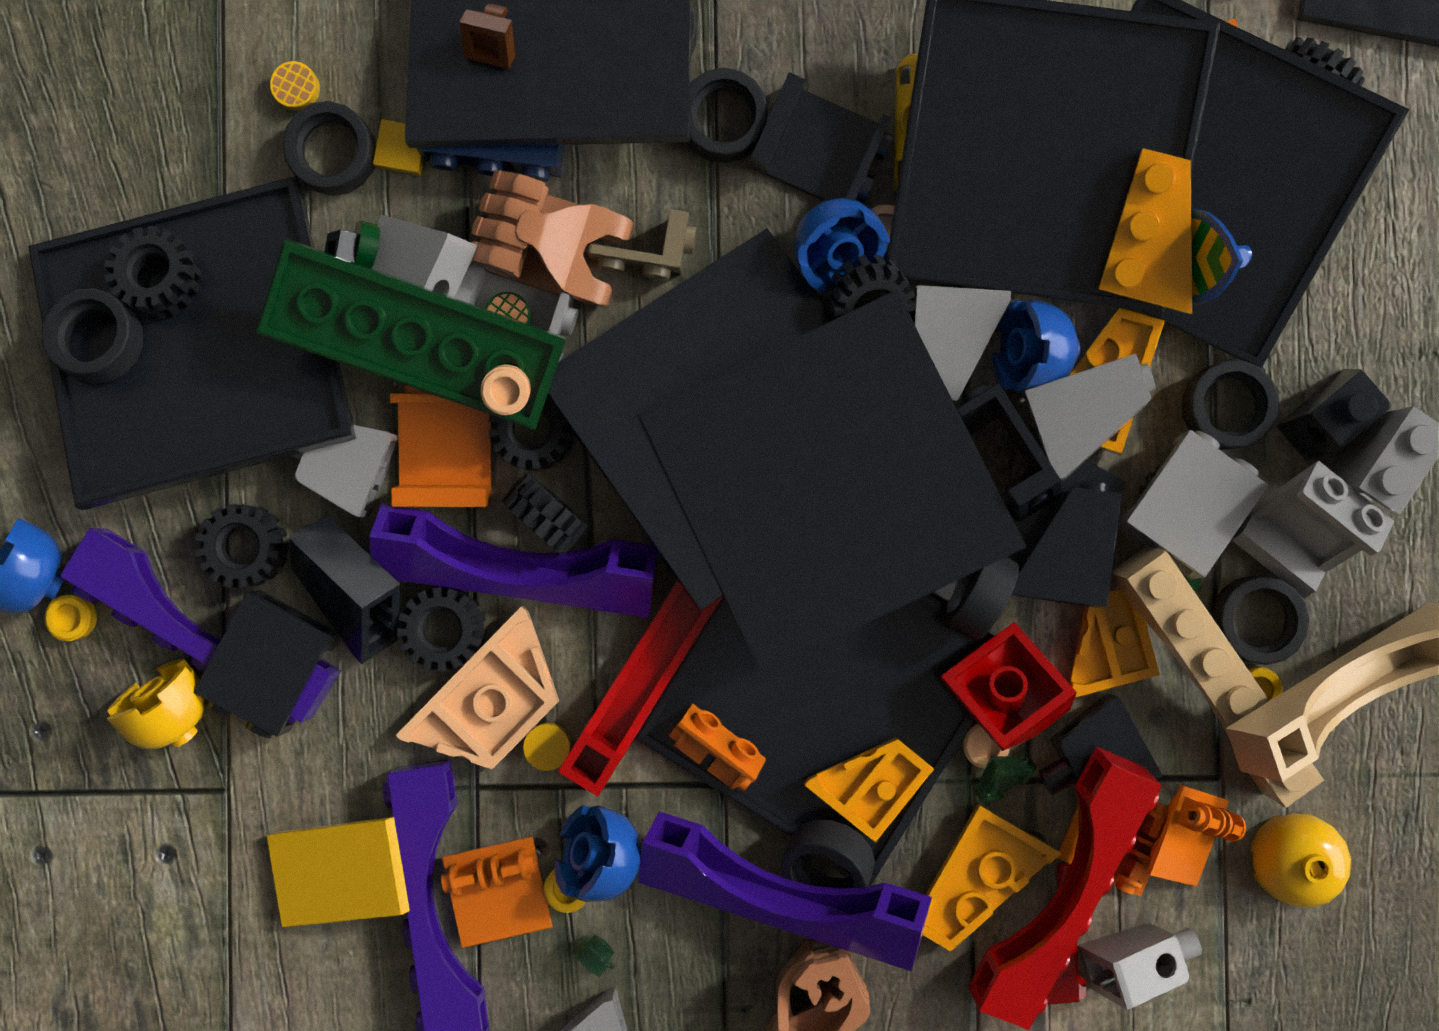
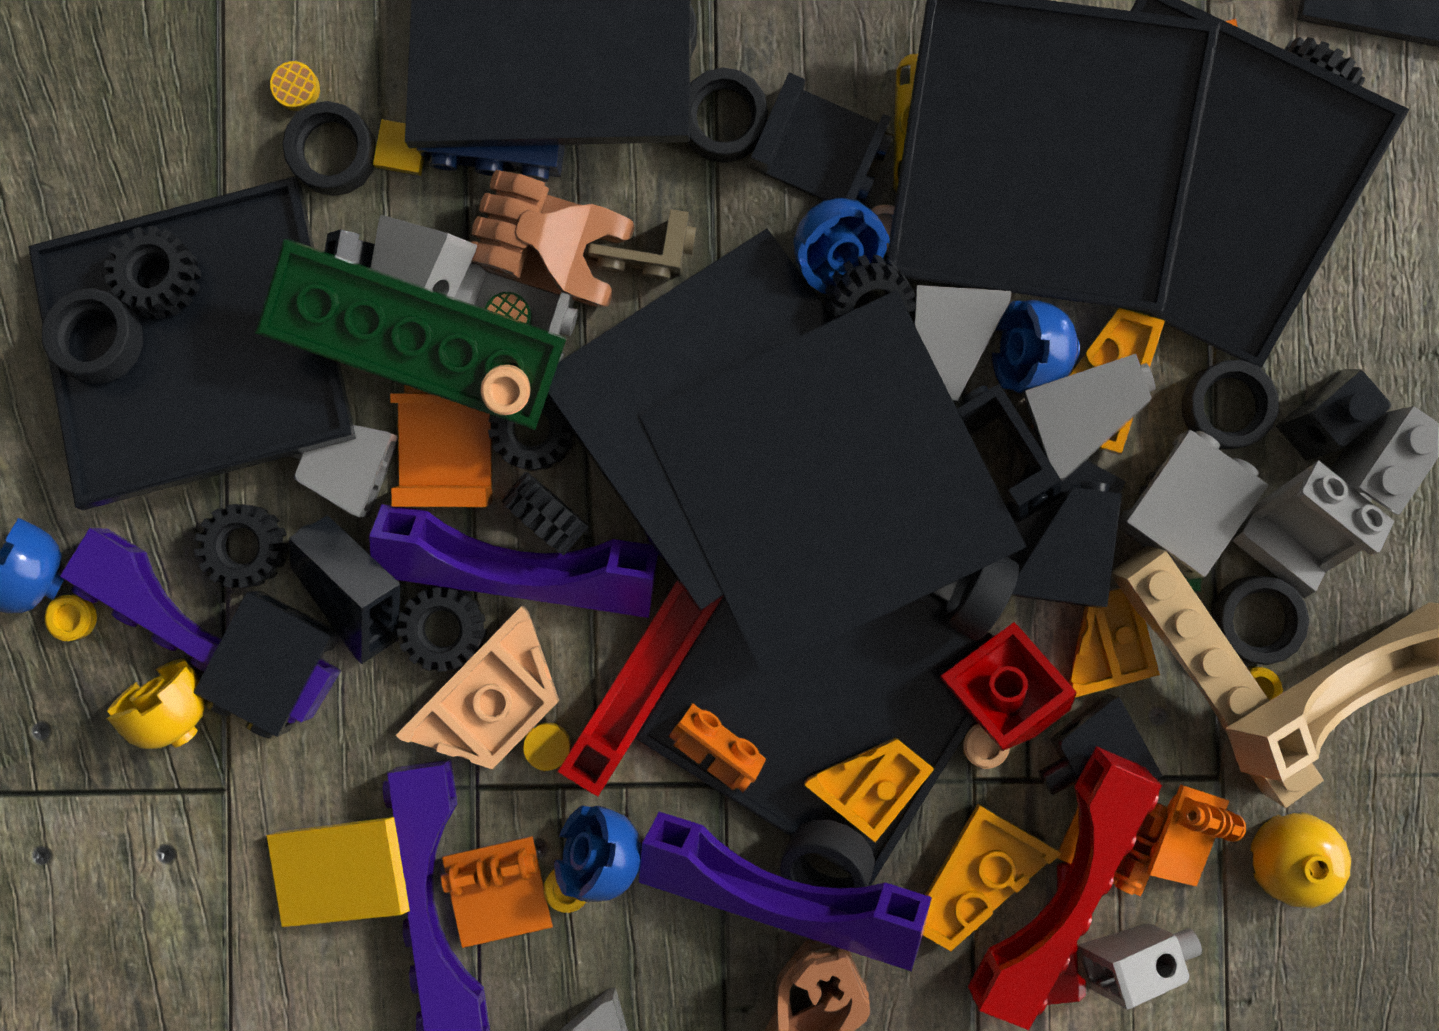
(367, 244): dark green tile -> none
(488, 36): reddish brown tile -> none
(595, 954): clear green plate -> none
(1003, 774): clear green tile -> none
(1153, 236): light orange wing -> none
(1213, 256): shield -> none

